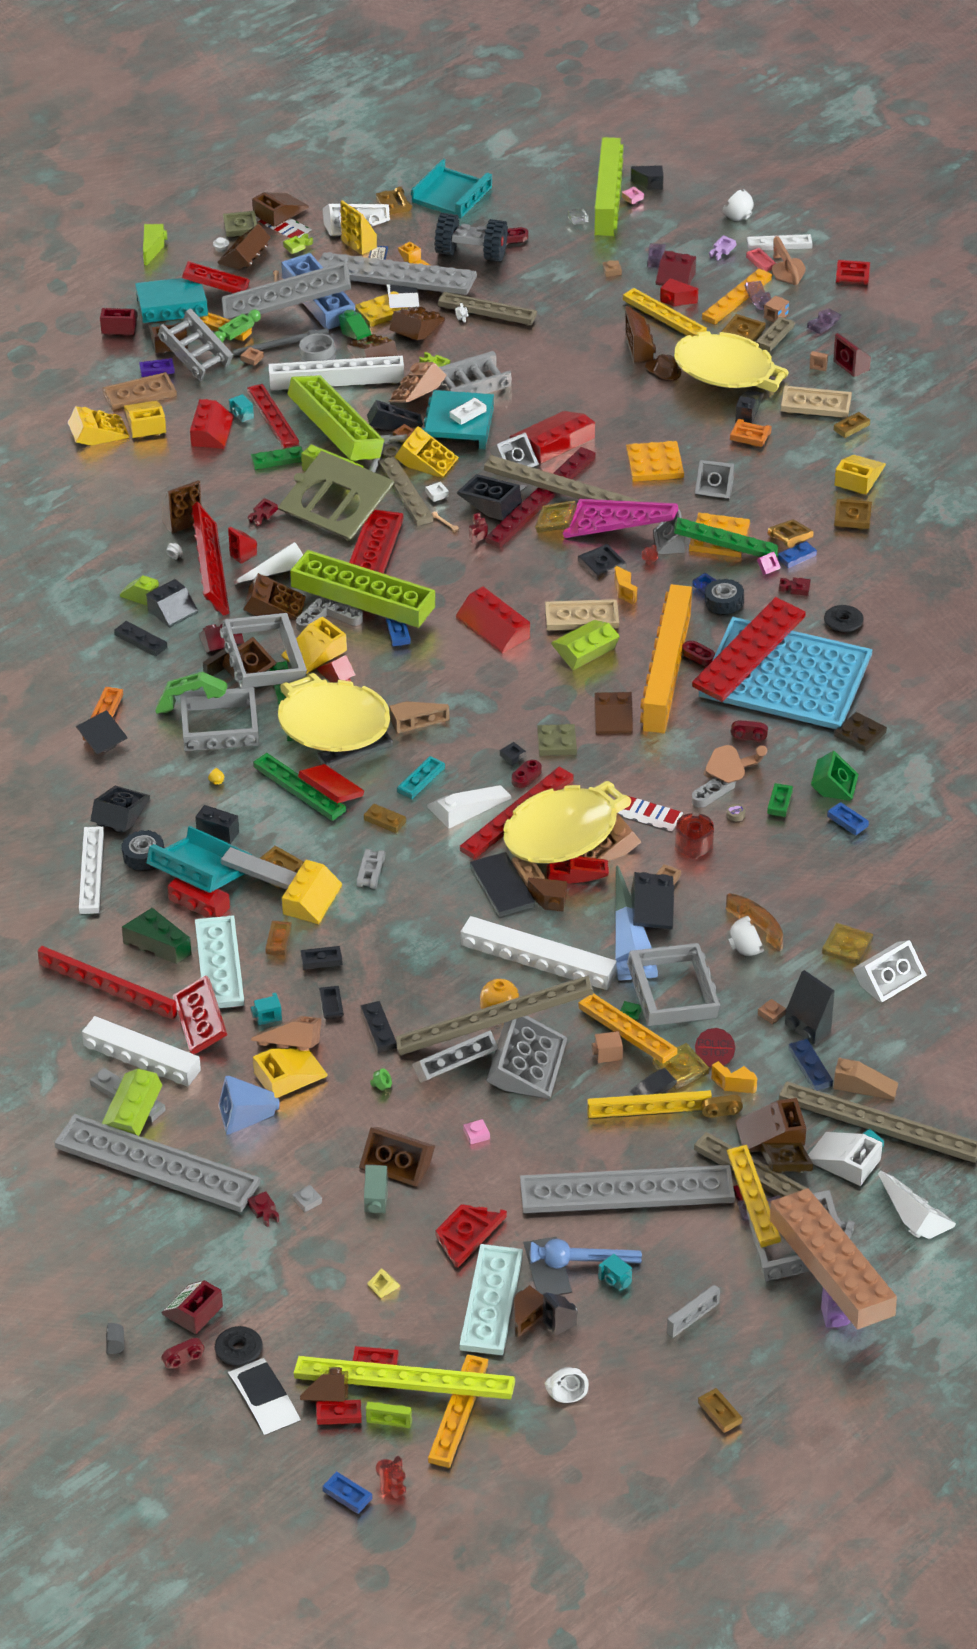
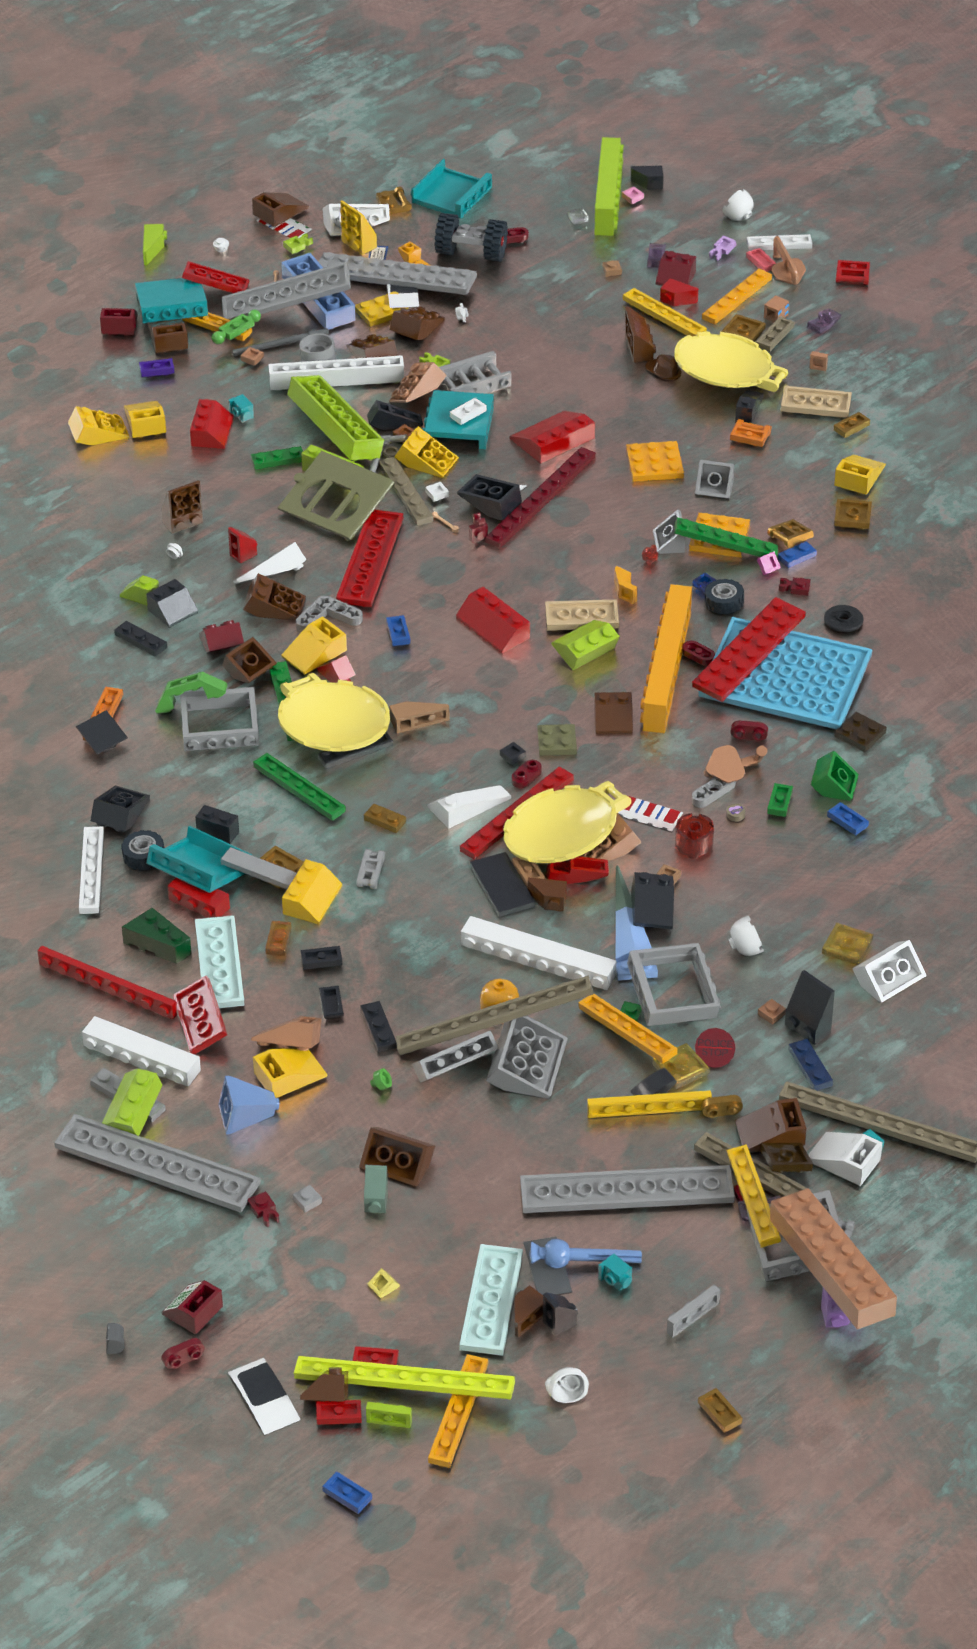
(139, 391): medium nougat tile -> none
(207, 337): light grey fence -> none
(210, 559): red plate -> none
(214, 664): dark brown tile -> none
(216, 776): yellow hinge -> none
(238, 1334): black wheel -> none
(239, 222): olive plate -> none
(245, 248): reddish brown slope -> none
(263, 509): dark red plate -> none
(263, 623): light grey window -> none
(267, 1010): teal brick -> none
(273, 416): red tile -> none
(331, 783): red tile -> none
(353, 325): green slope -> none
(363, 588): lime brick -> none
(391, 1476): clear red hips -> none
(420, 777): teal tile -> none
(467, 1230): red wing -> none
(476, 1131): bright pink plate -> none
(488, 308): dark tan plate -> none
(517, 450): light grey slope -> none
(550, 481): dark tan plate -> none
(556, 516): clear yellow plate -> none
(601, 561): black tile -> none
(607, 1047): nougat brick -> none
(608, 515): dark pink wing -> none
(738, 1081): light orange slope -> none
(742, 906): clear orange slope -> none
(757, 294): slope -> none
(850, 356): dark red slope -> none
(861, 1079): medium nougat slope -> none
(914, 1210): white wedge -> none

